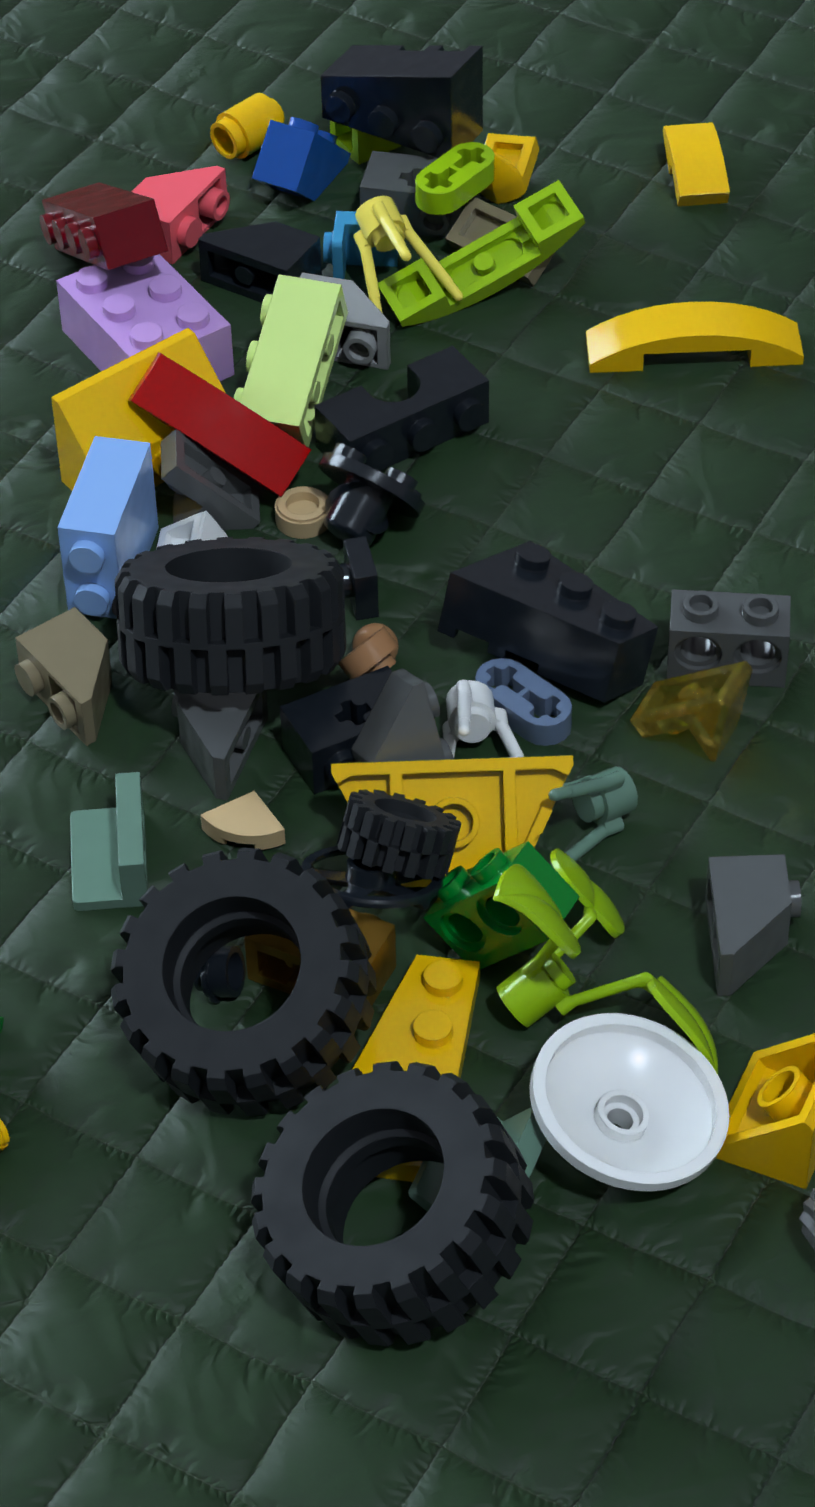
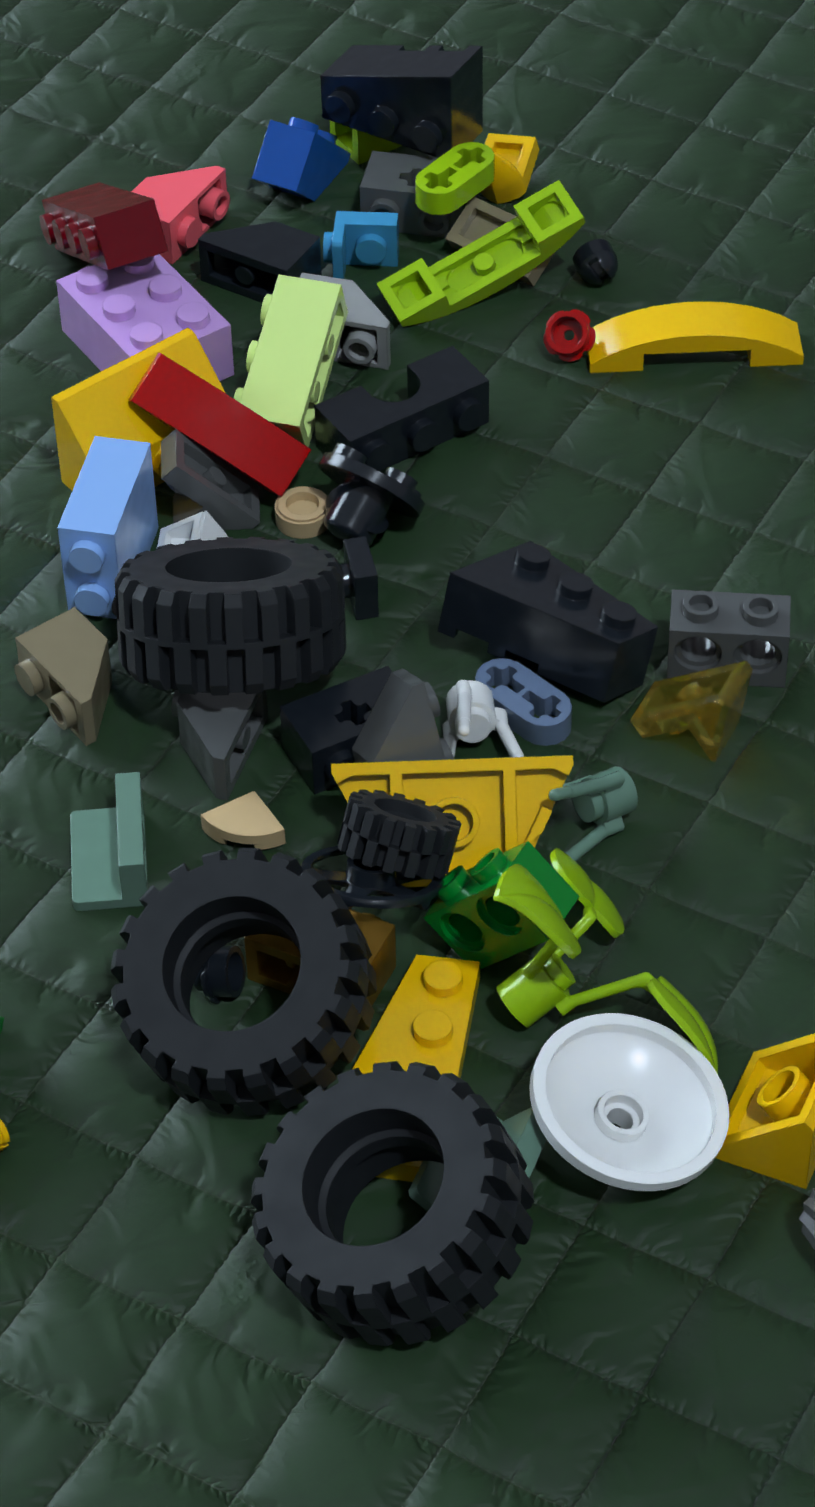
(243, 126): yellow brick -> none
(372, 649): medium nougat plate -> none
(385, 230): light yellow plant -> none
(555, 332): none -> red plate
(592, 252): none -> black hinge
(696, 164): yellow slope -> none
(748, 914): dark grey slope -> none

